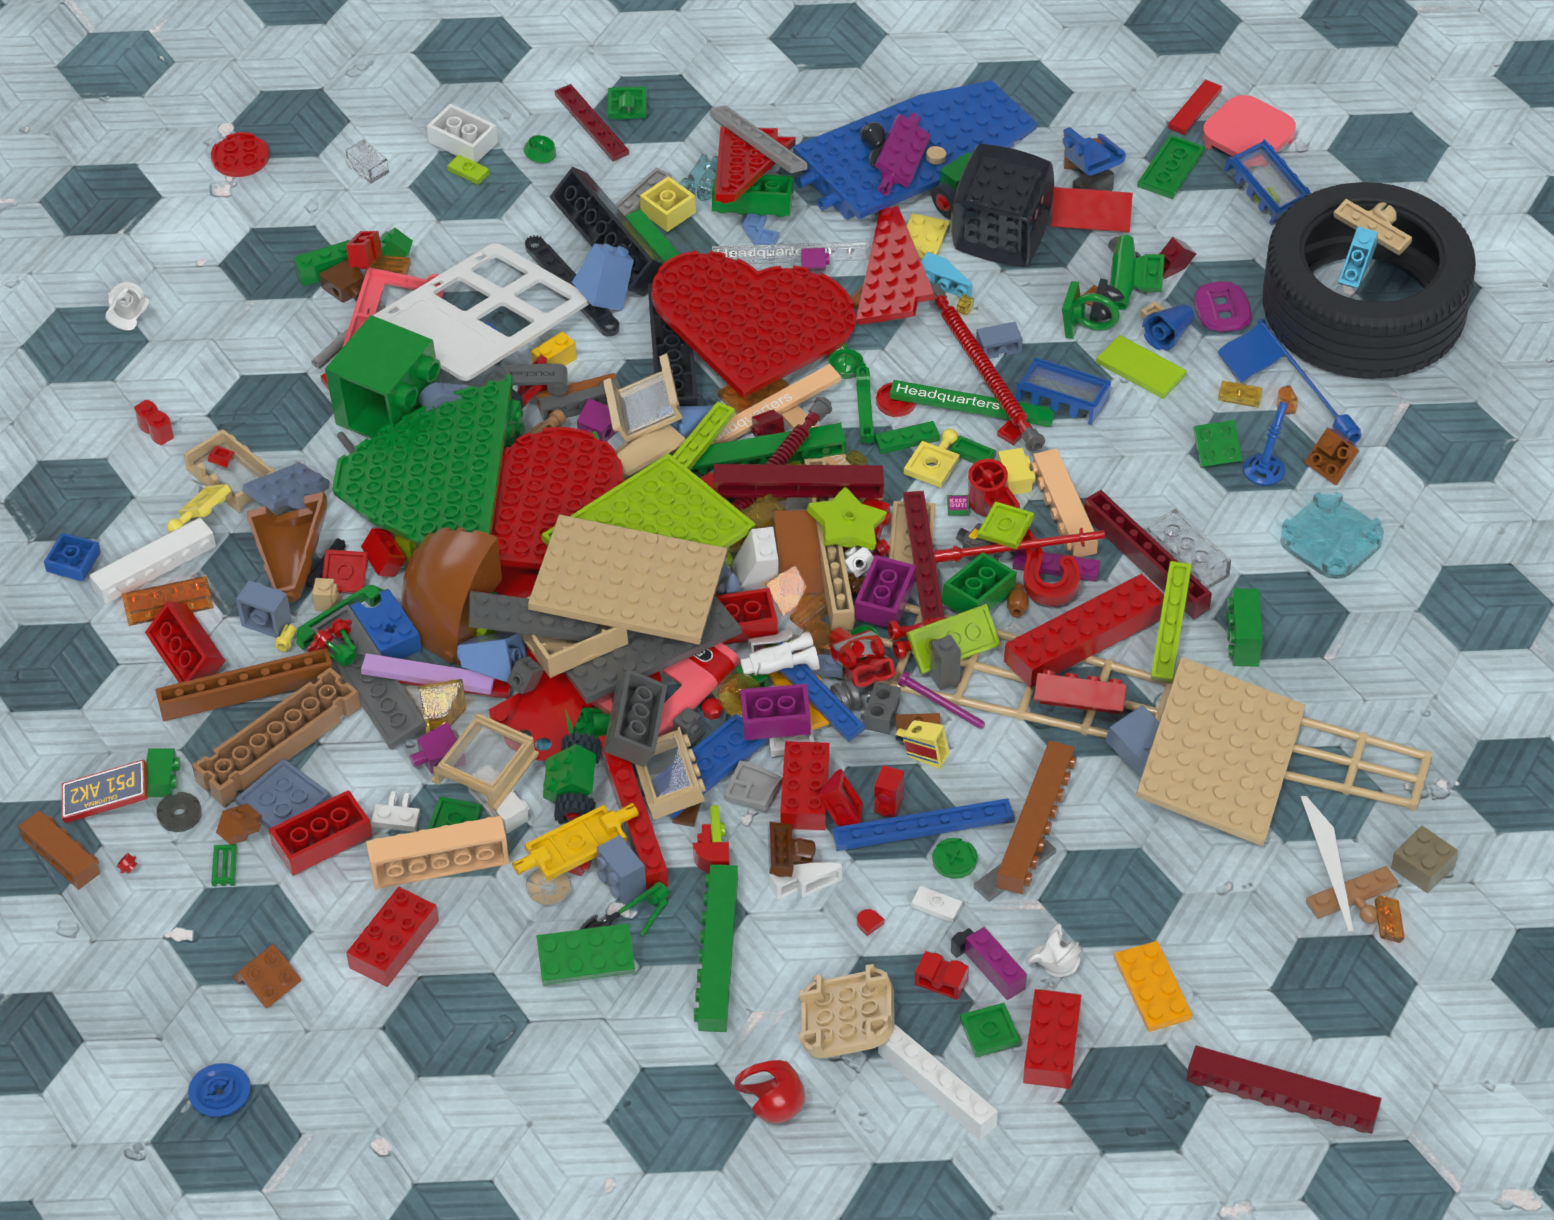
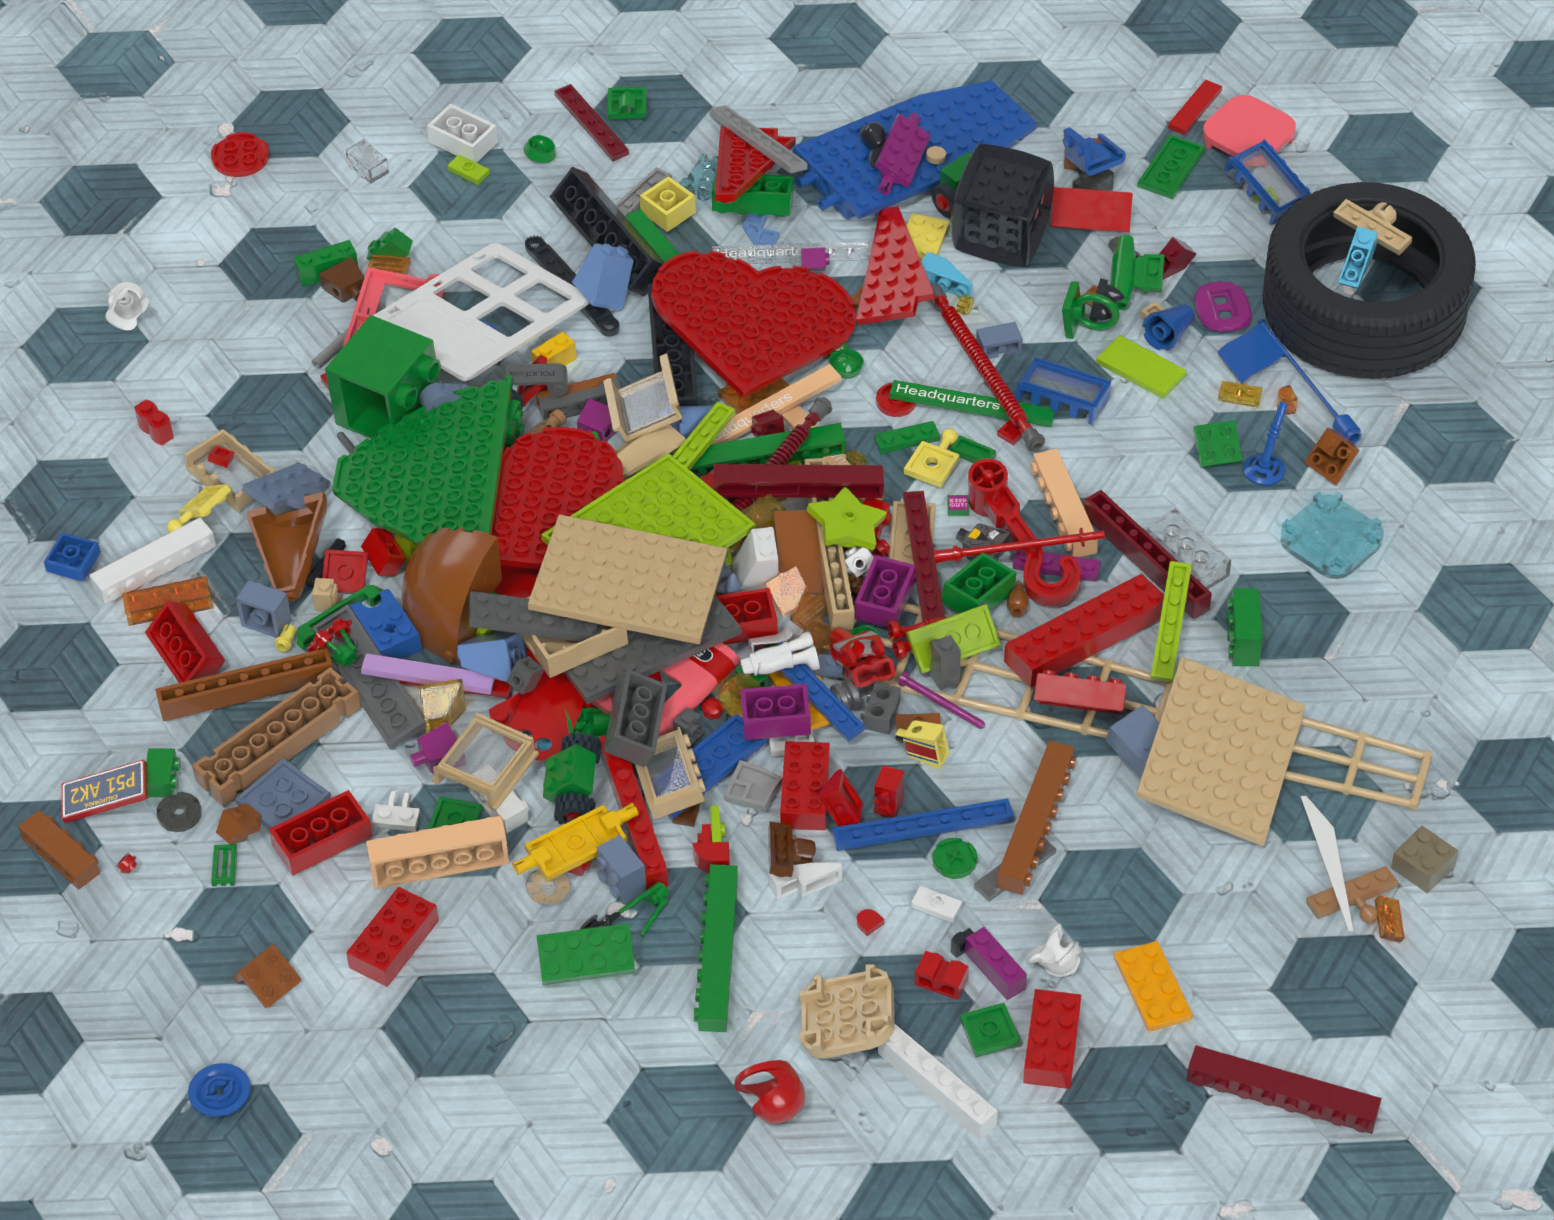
(364, 249): red brick -> none
(864, 404): green piece -> none
(1006, 525): lime tile -> none
(1018, 468): light yellow brick -> none

